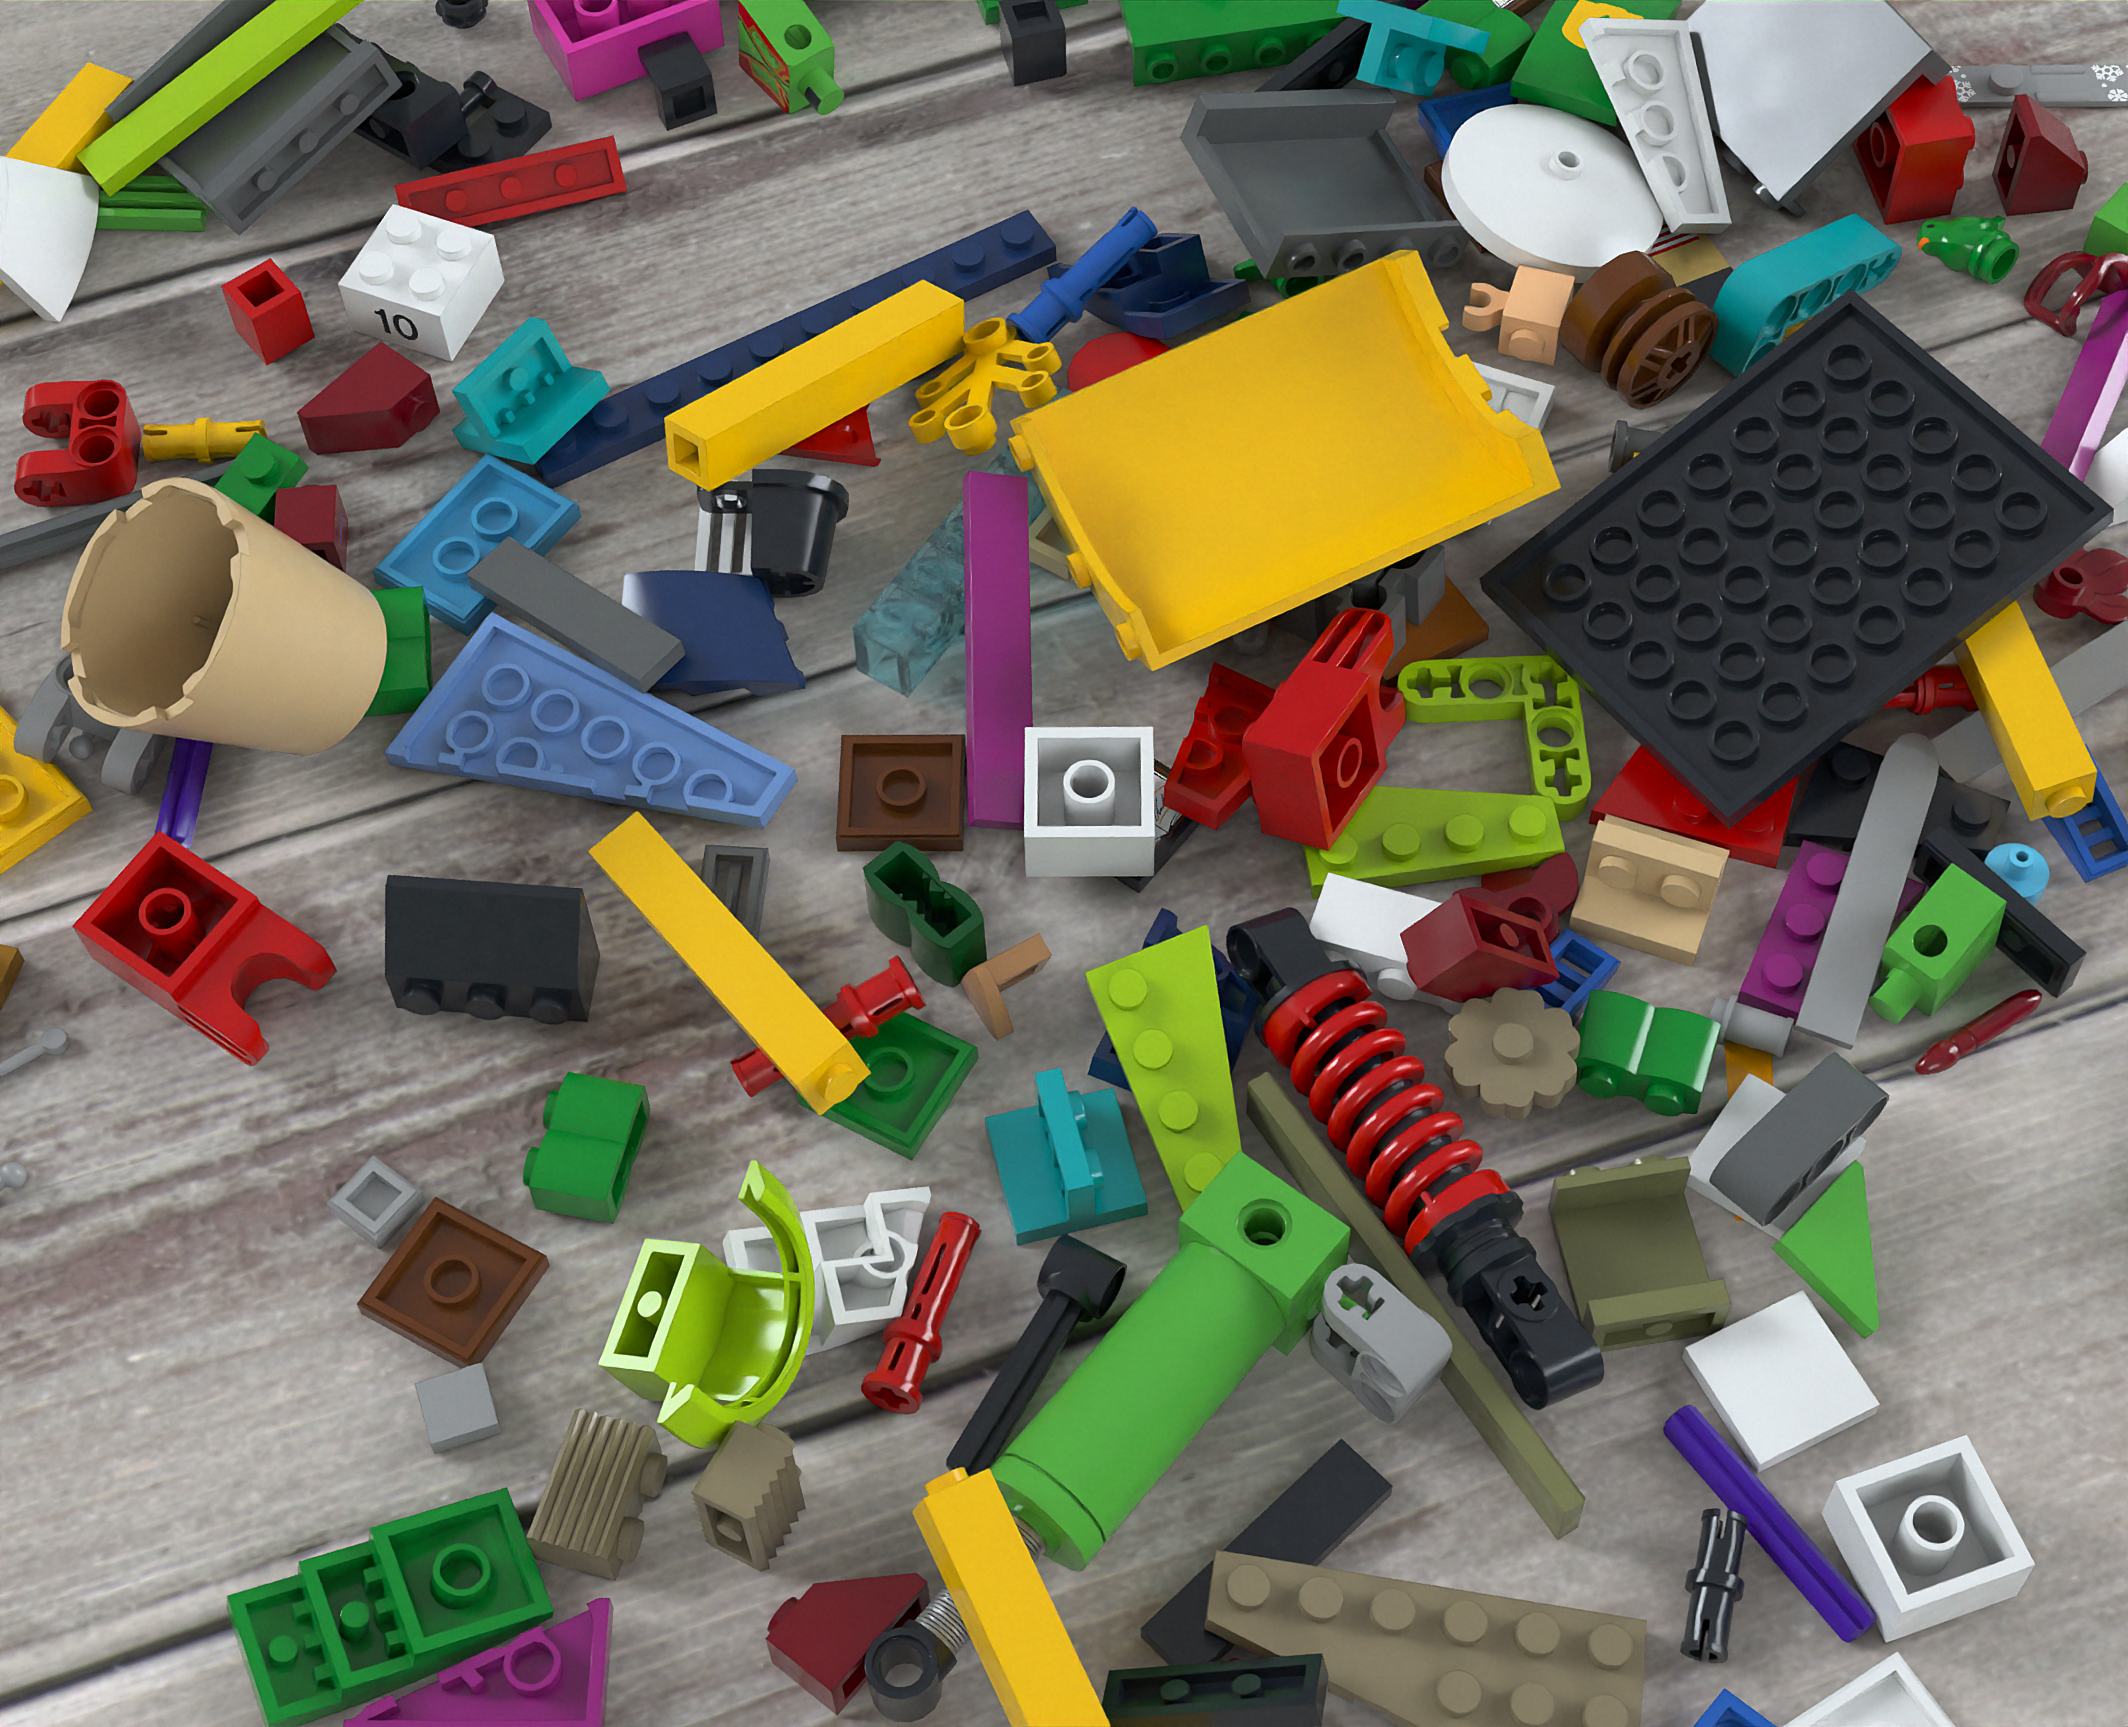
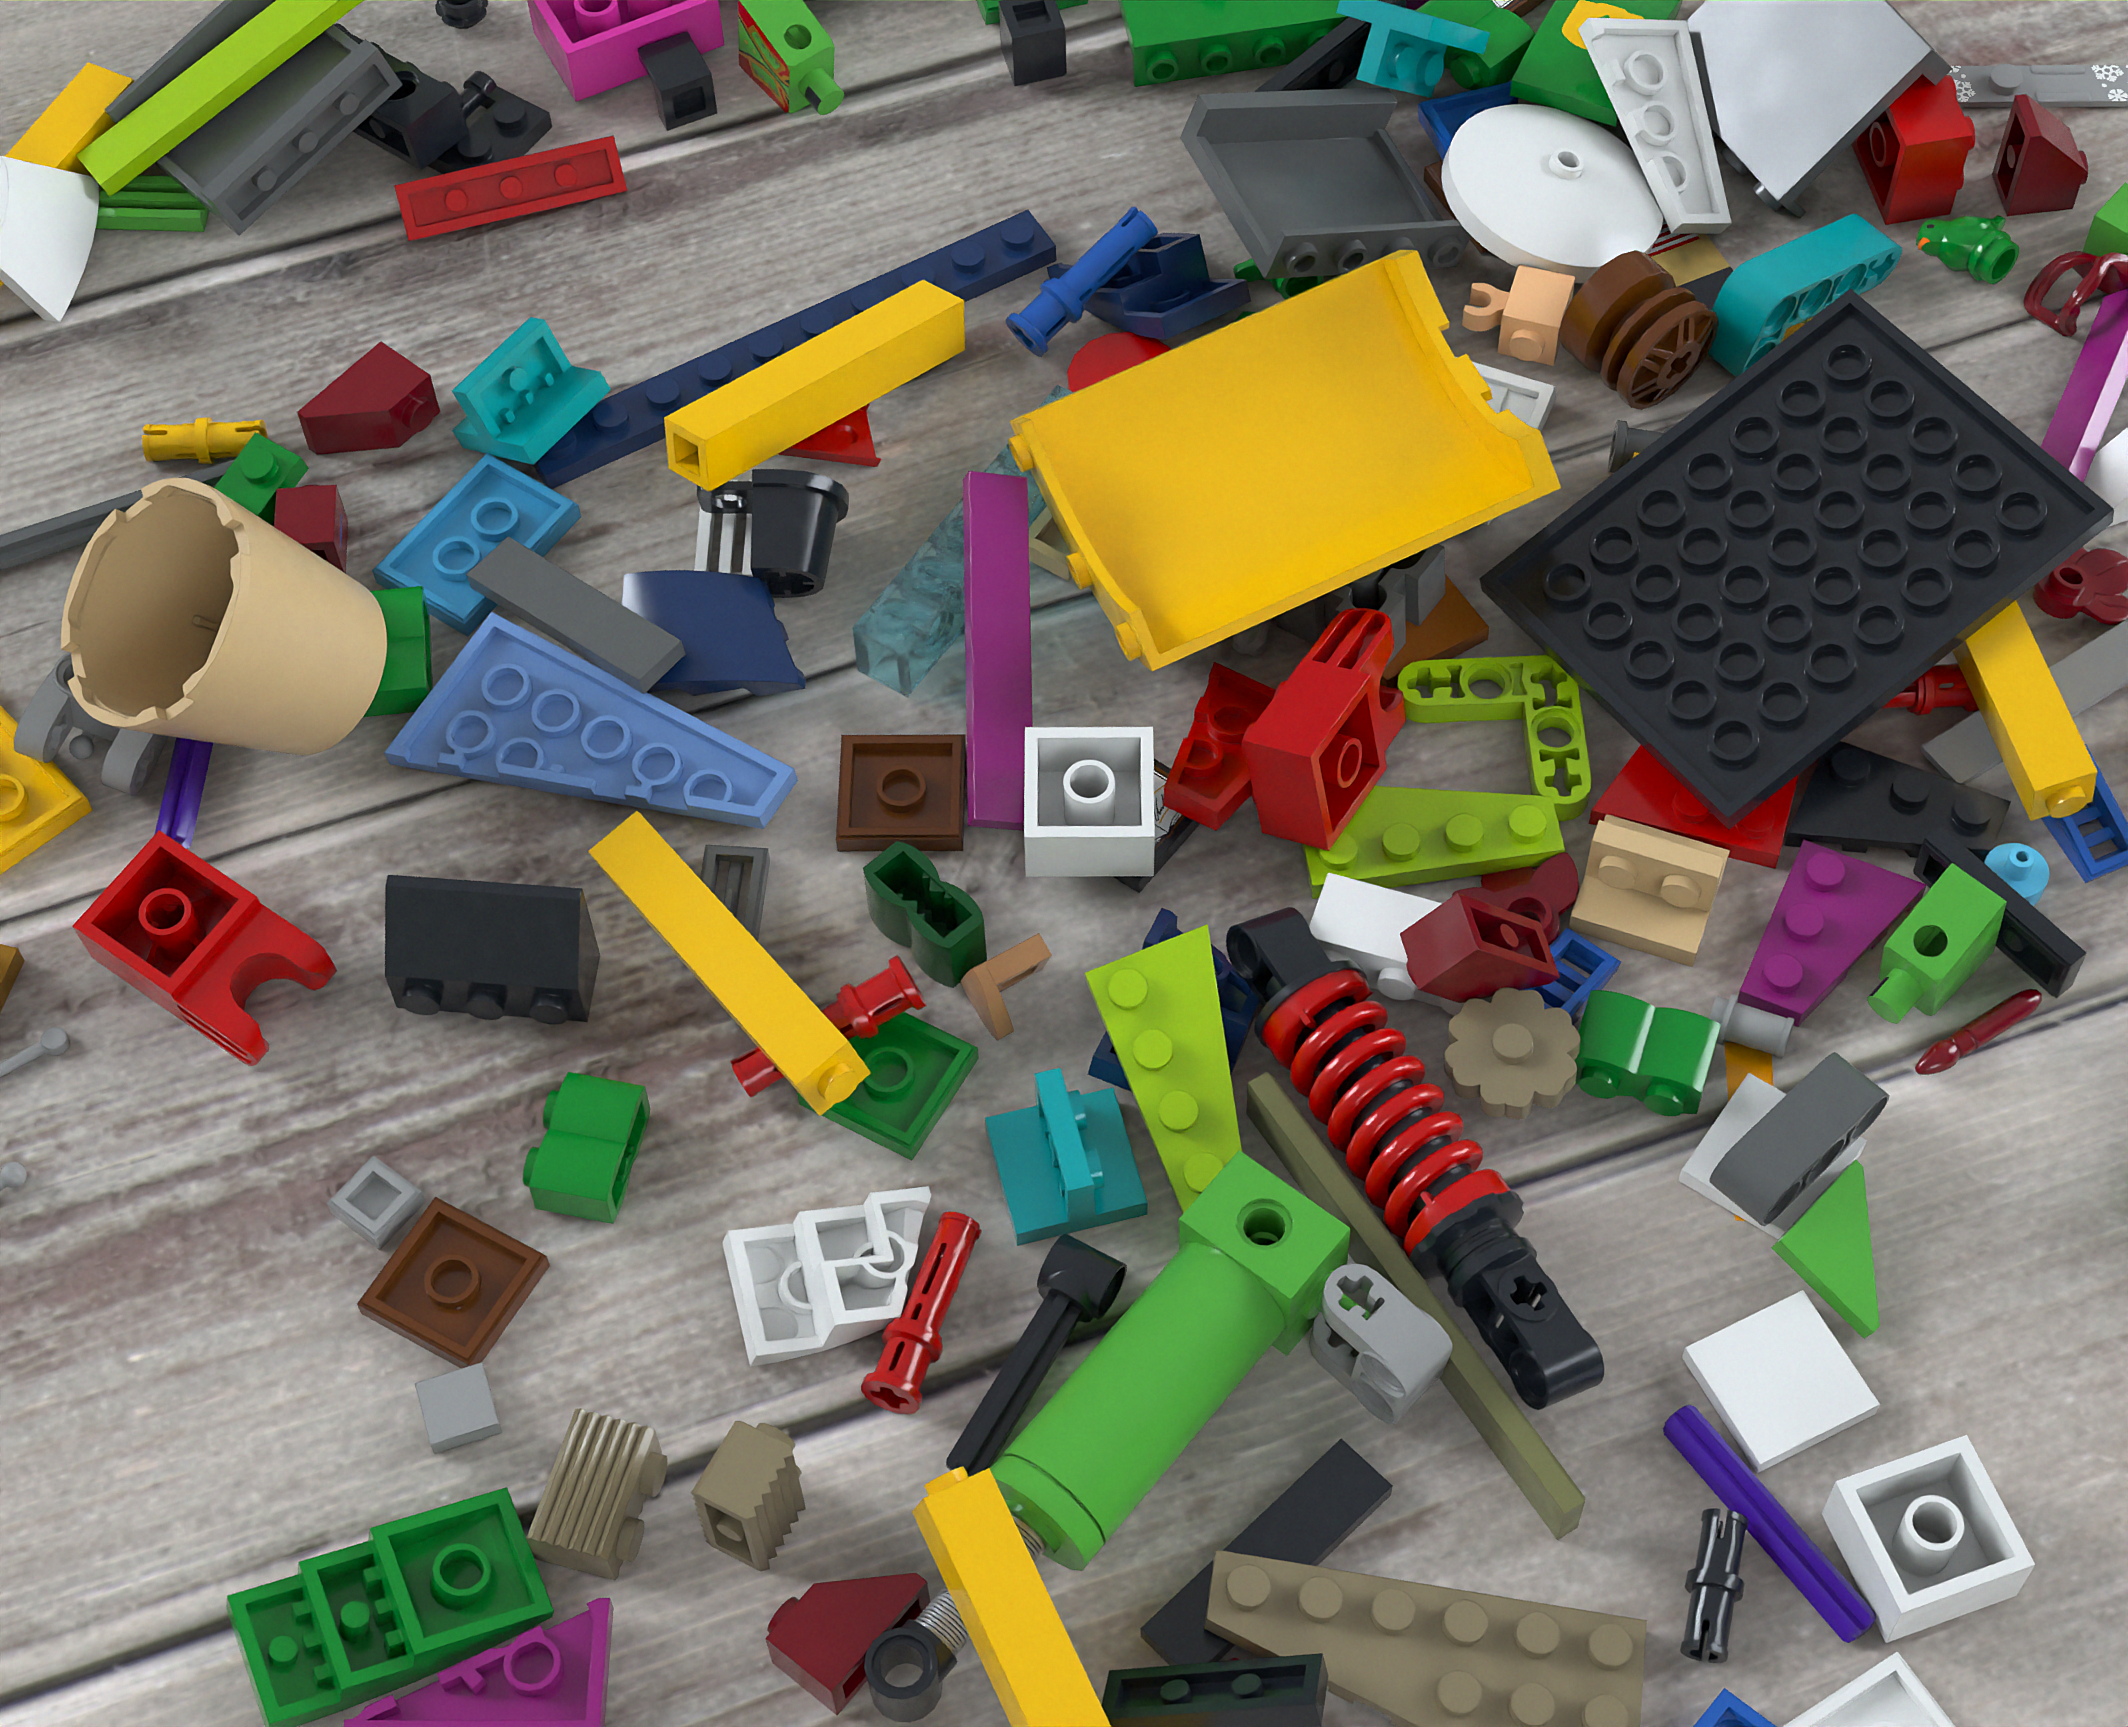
(101, 444): red piece -> none
(268, 311): red brick -> none
(421, 282): white brick -> none
(712, 1335): lime piece -> none
(986, 349): yellow plant -> none
(1635, 1254): olive panel -> none
(1870, 892): light grey piece -> none

